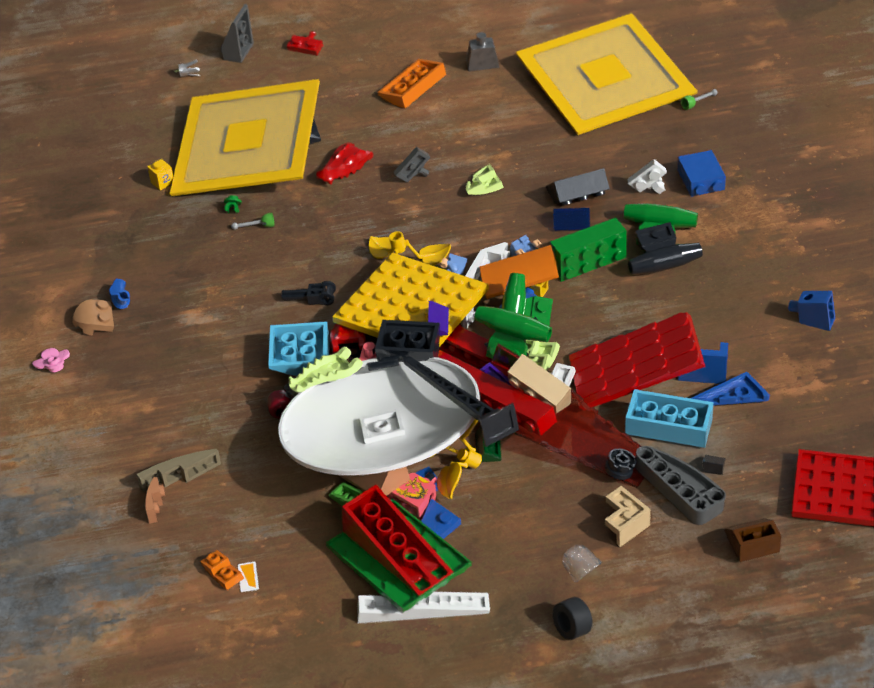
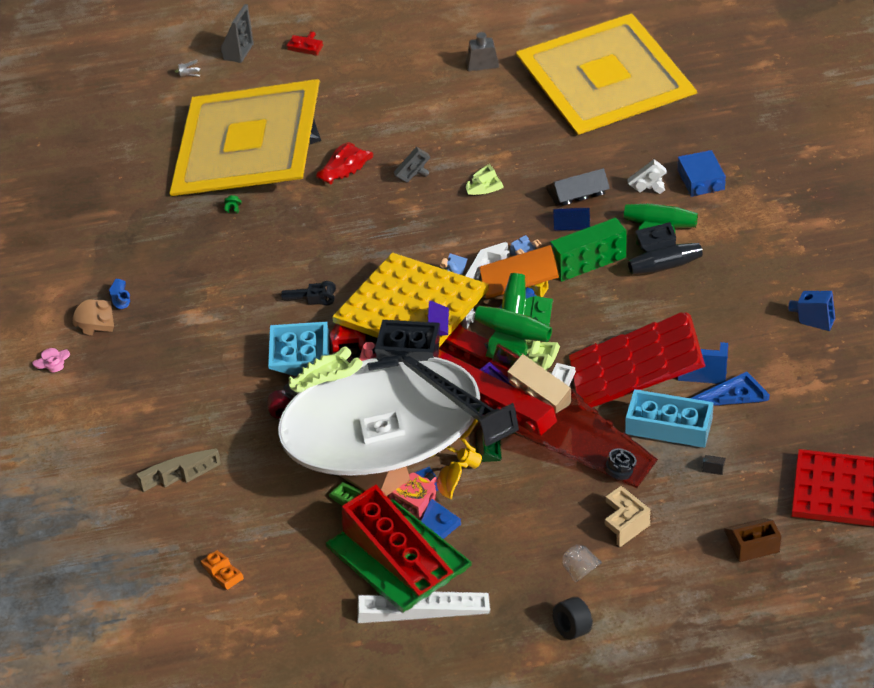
(154, 499): nougat slope -> none
(160, 174): yellow brick -> none
(250, 579): sticker -> none
(267, 220): hinge -> none
(382, 247): yellow plant -> none
(412, 82): orange slope -> none
(681, 484): dark grey beam -> none
(689, 102): bright green hinge -> none

